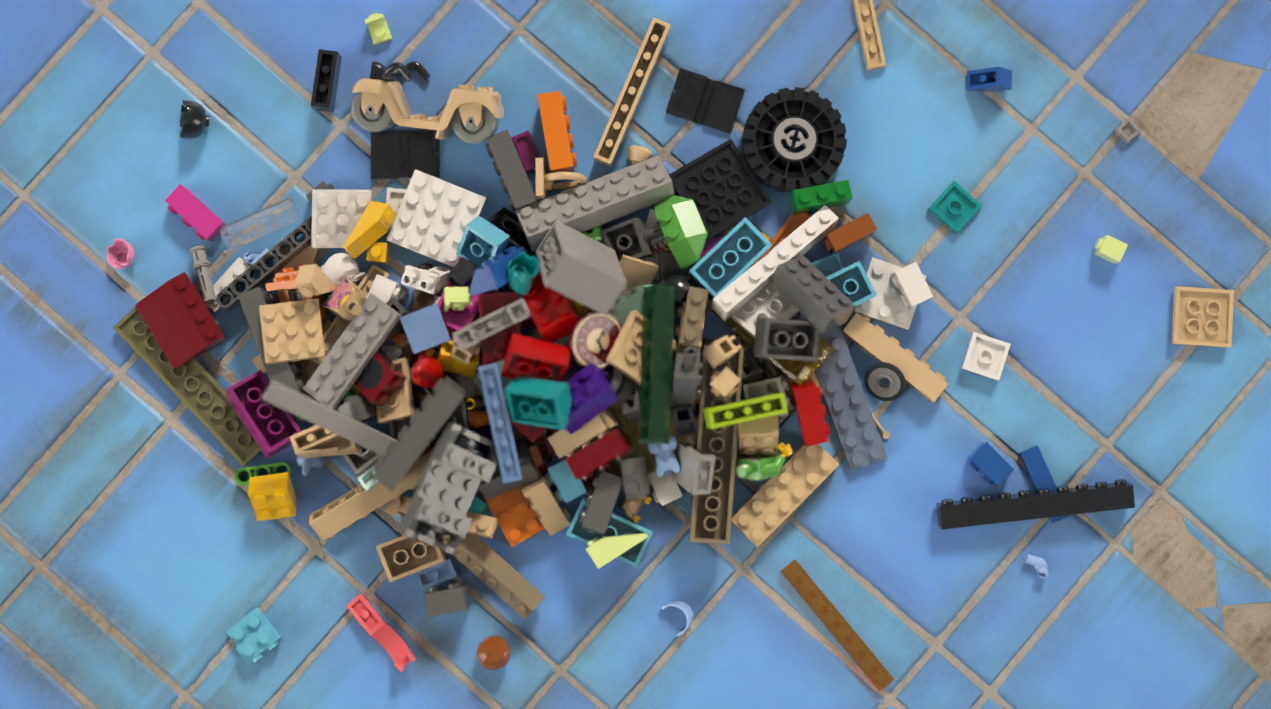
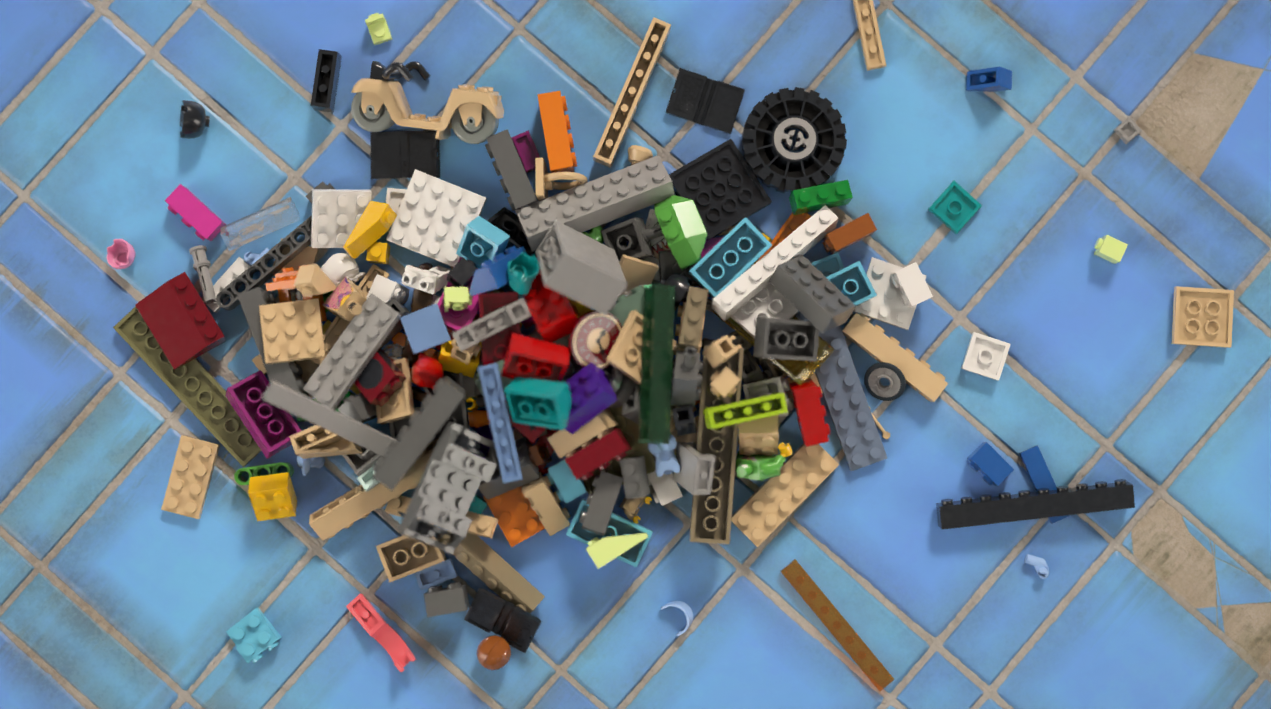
(190, 477): none -> tan plate
(503, 619): none -> black piece

